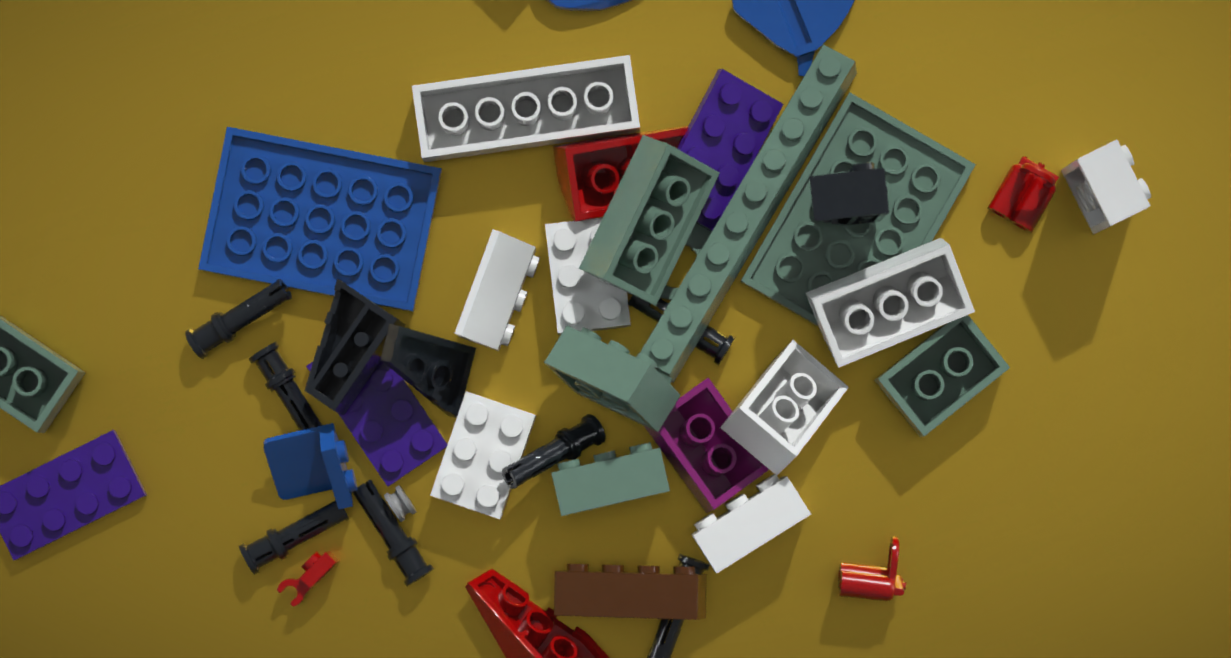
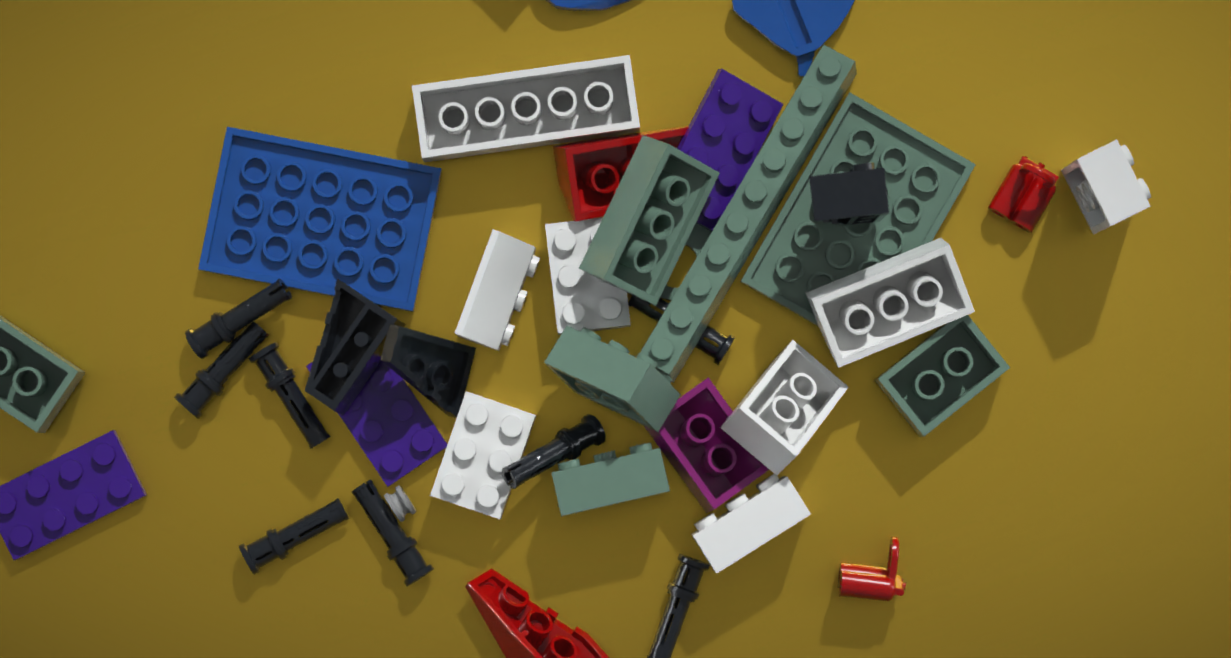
(210, 381): none -> black pin
(310, 464): blue bracket -> none
(316, 568): red plate -> none
(630, 593): reddish brown brick -> none

